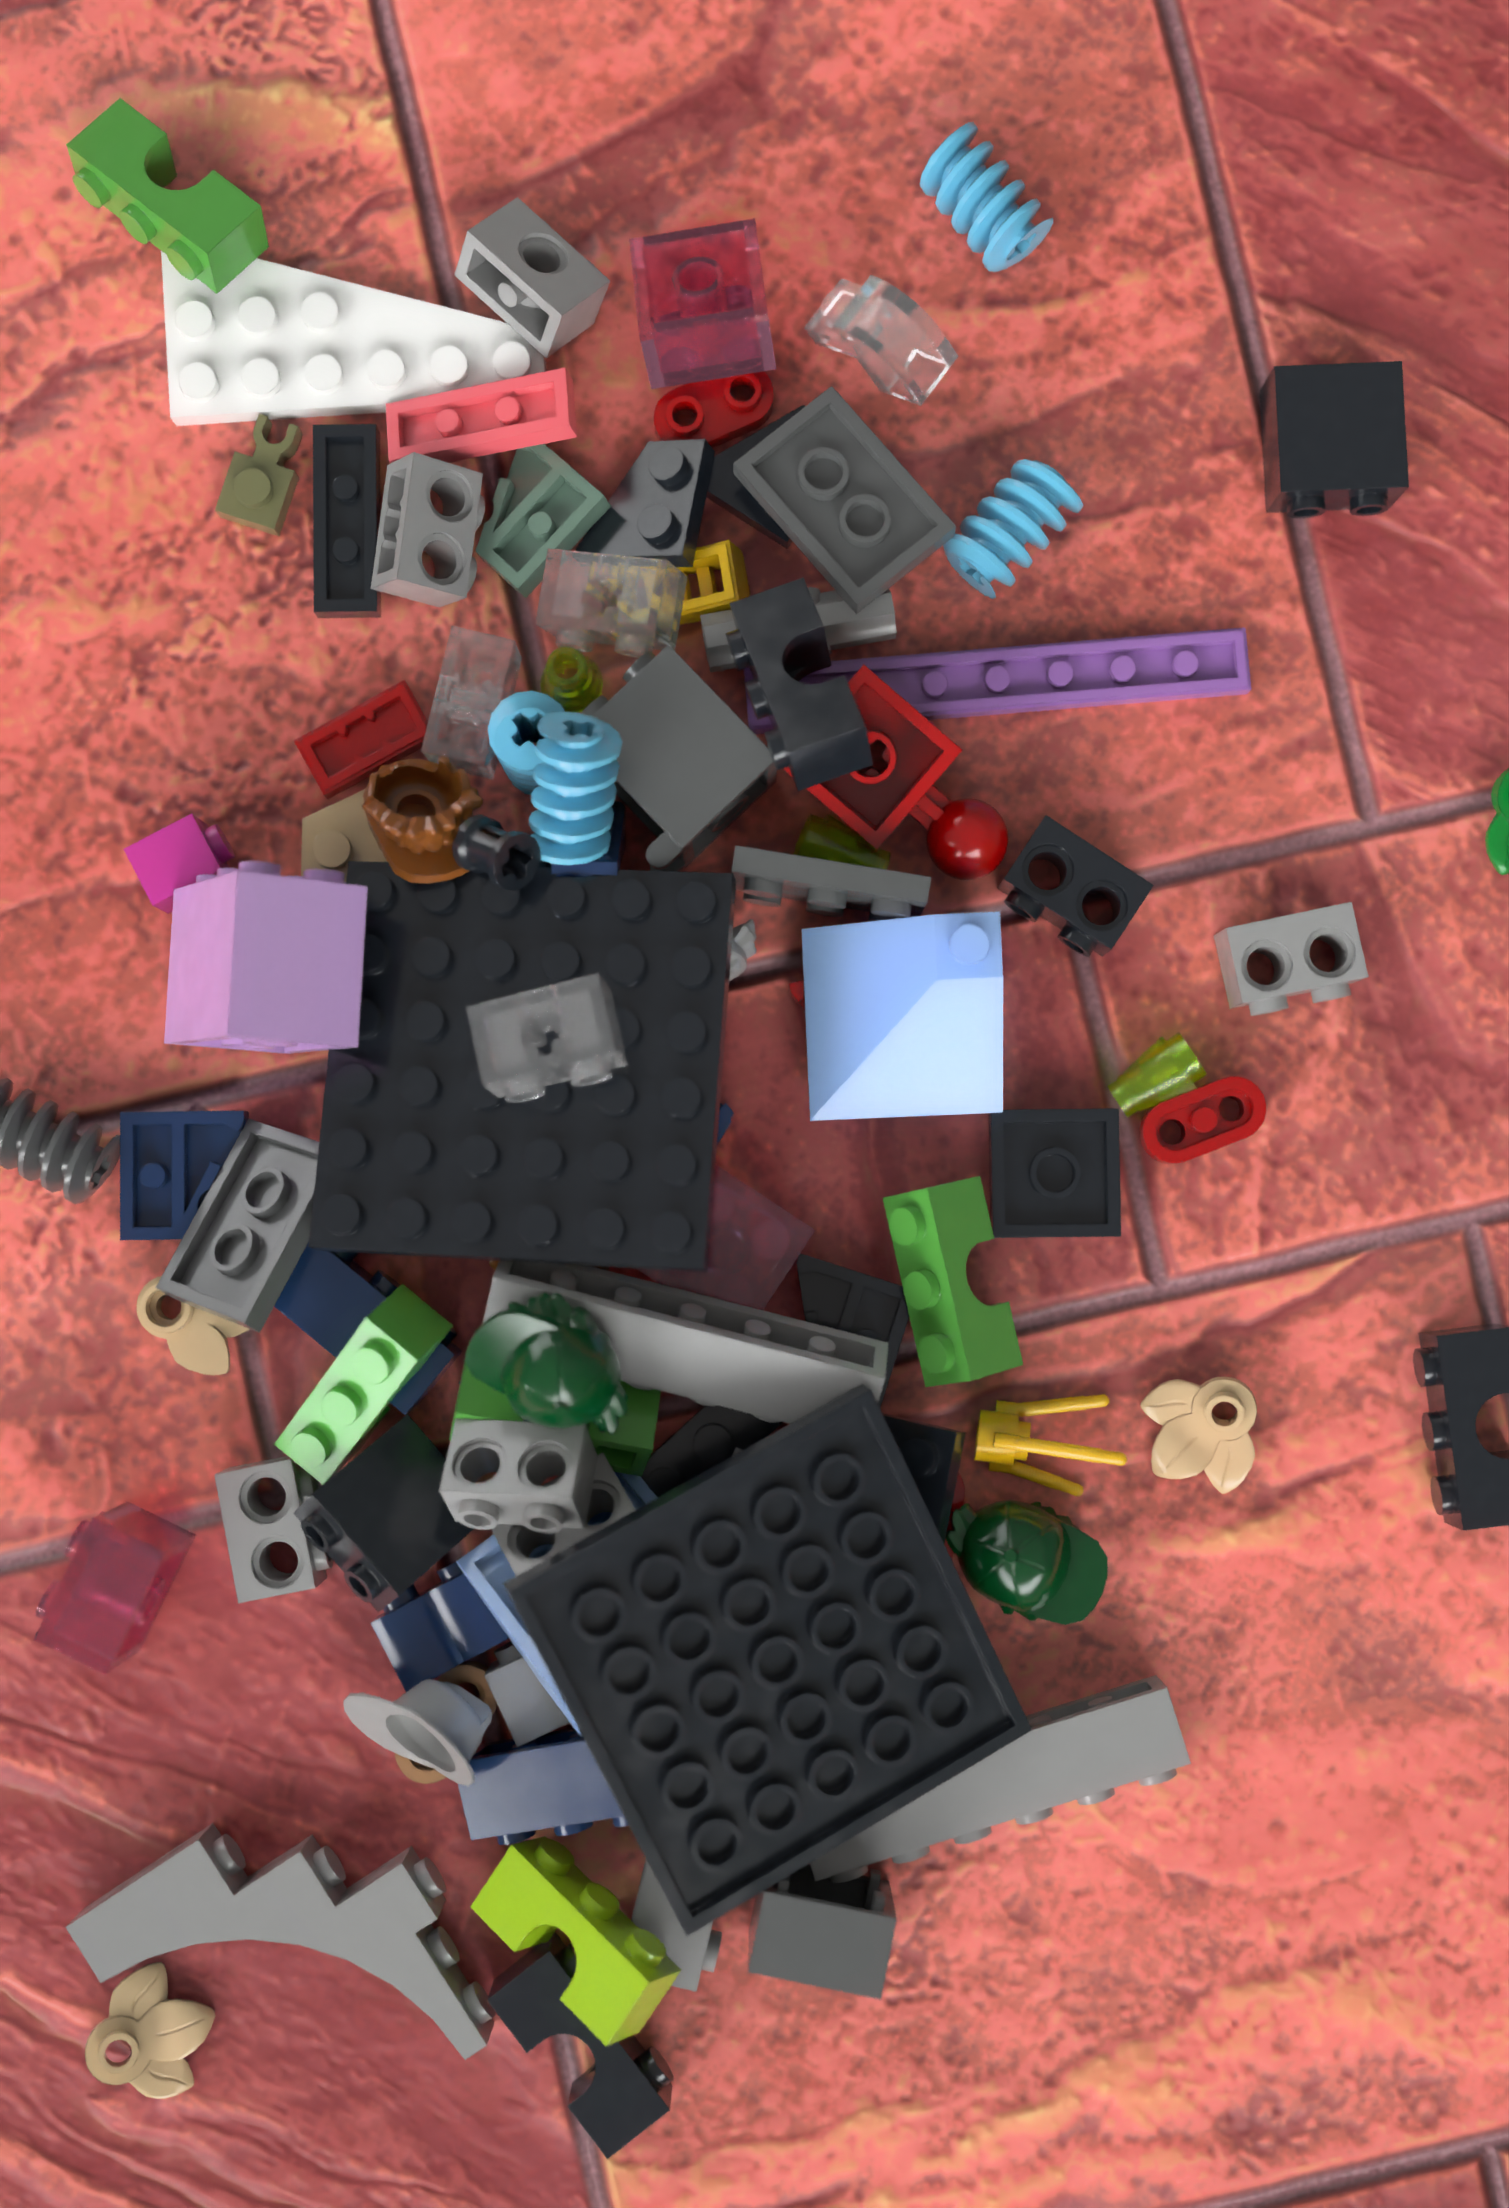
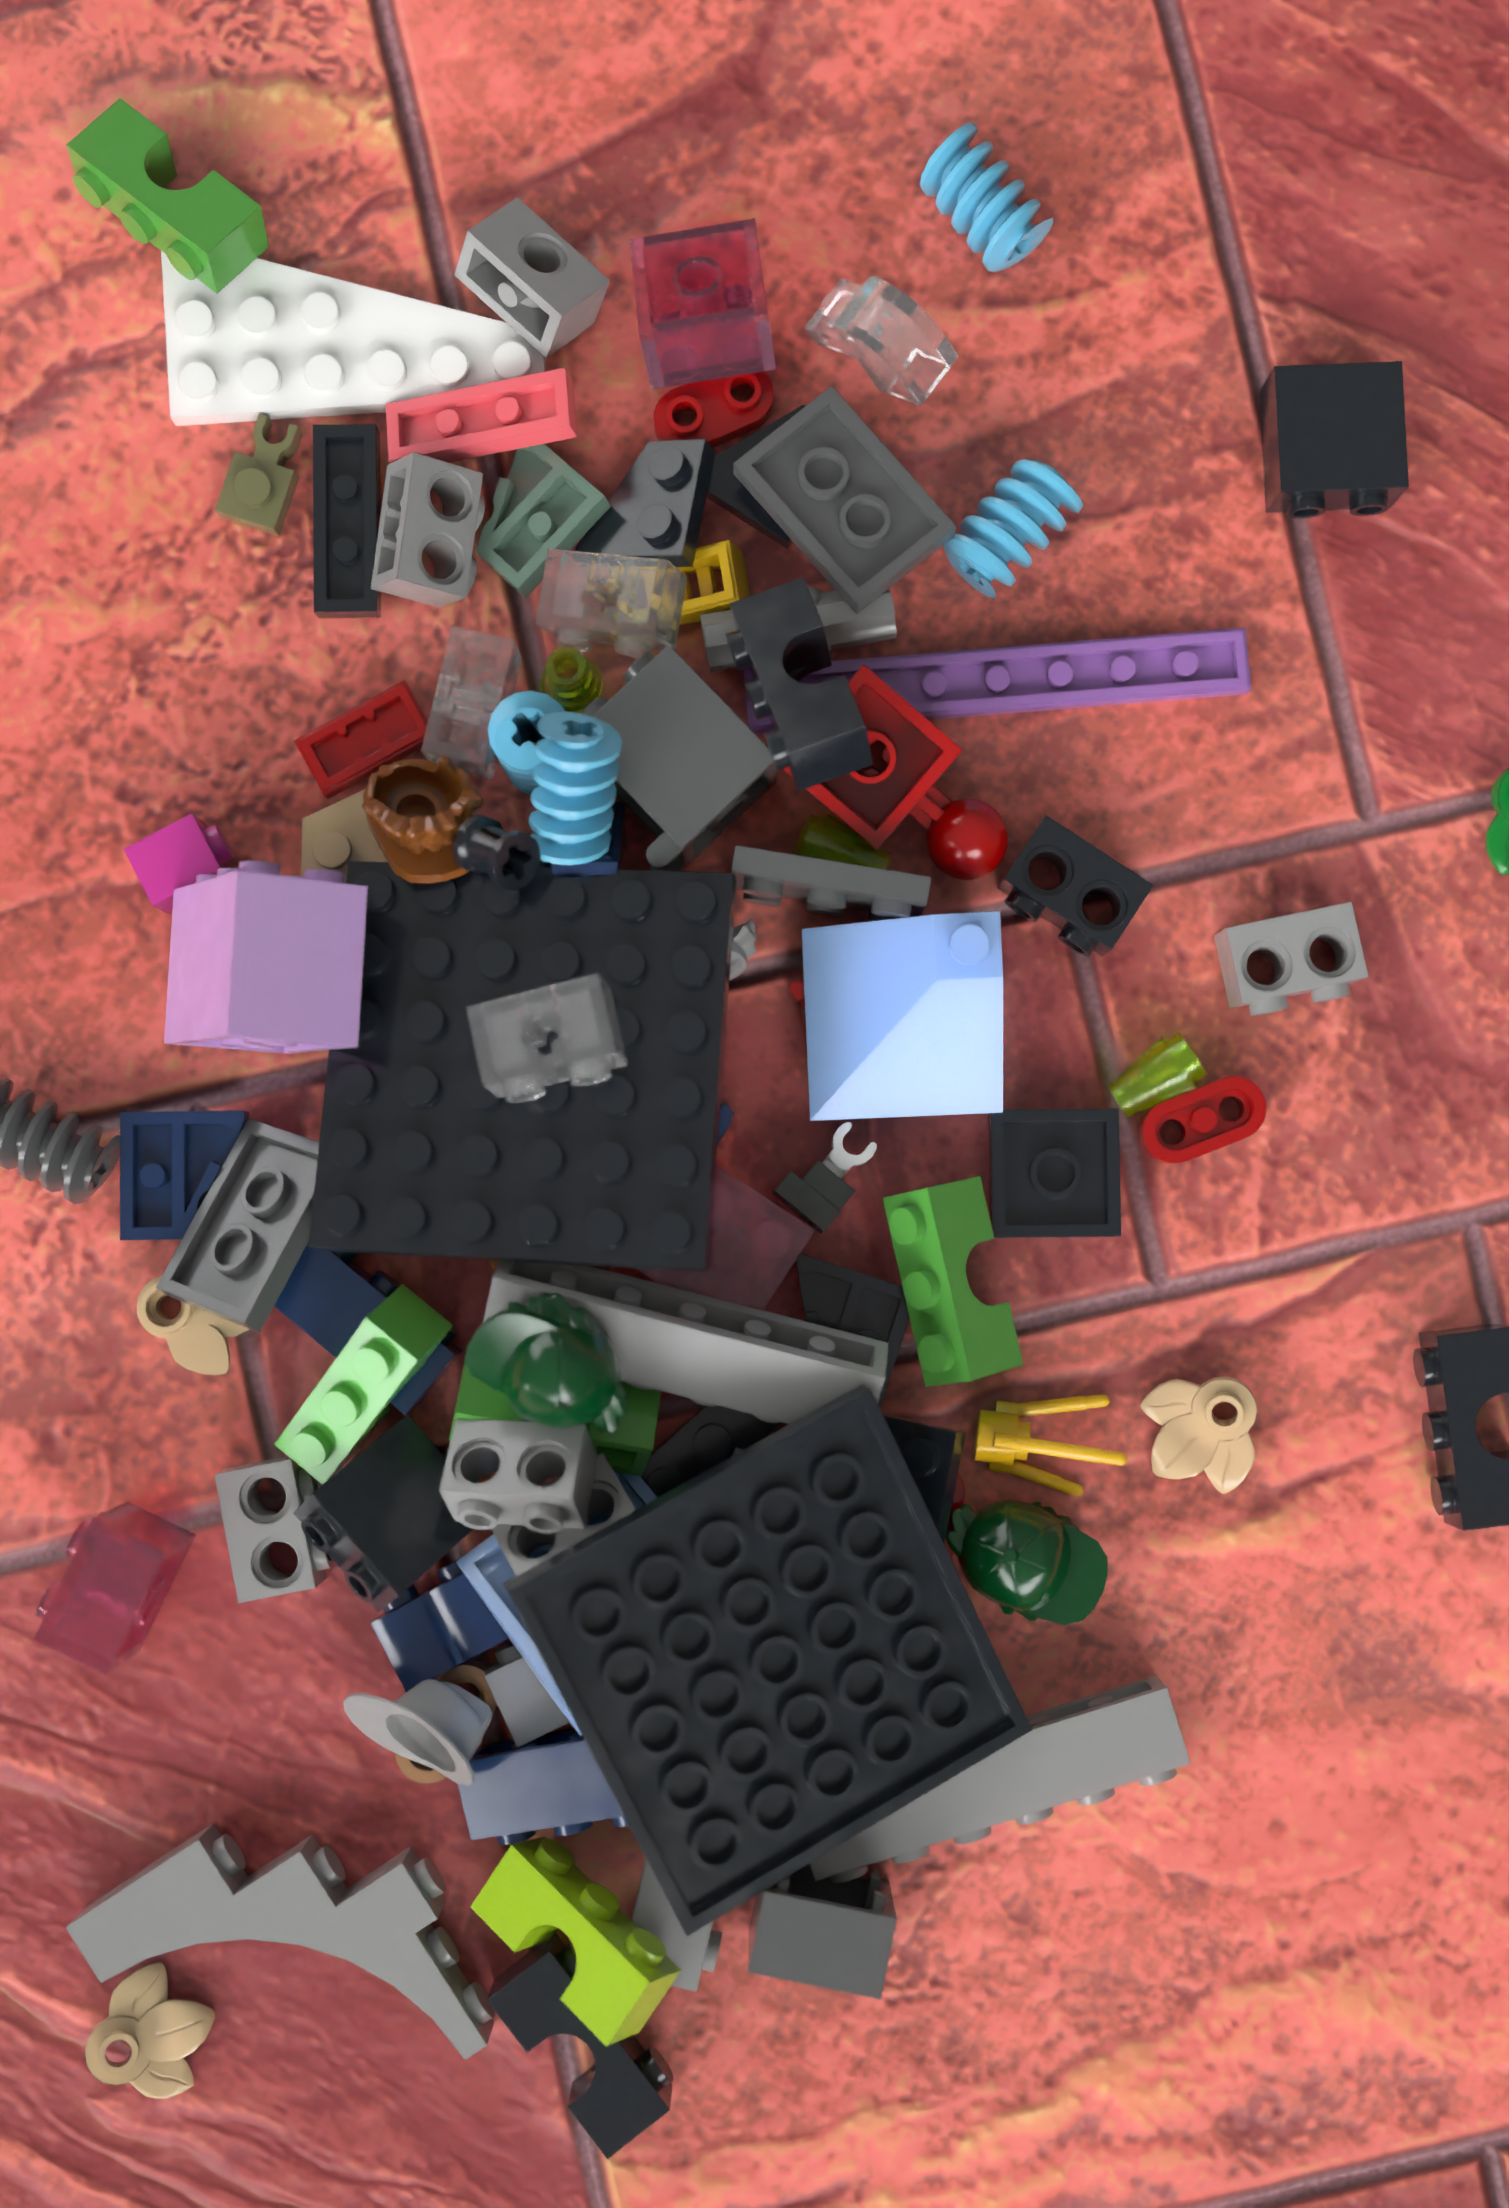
(822, 1190): none -> pearl dark grey piece

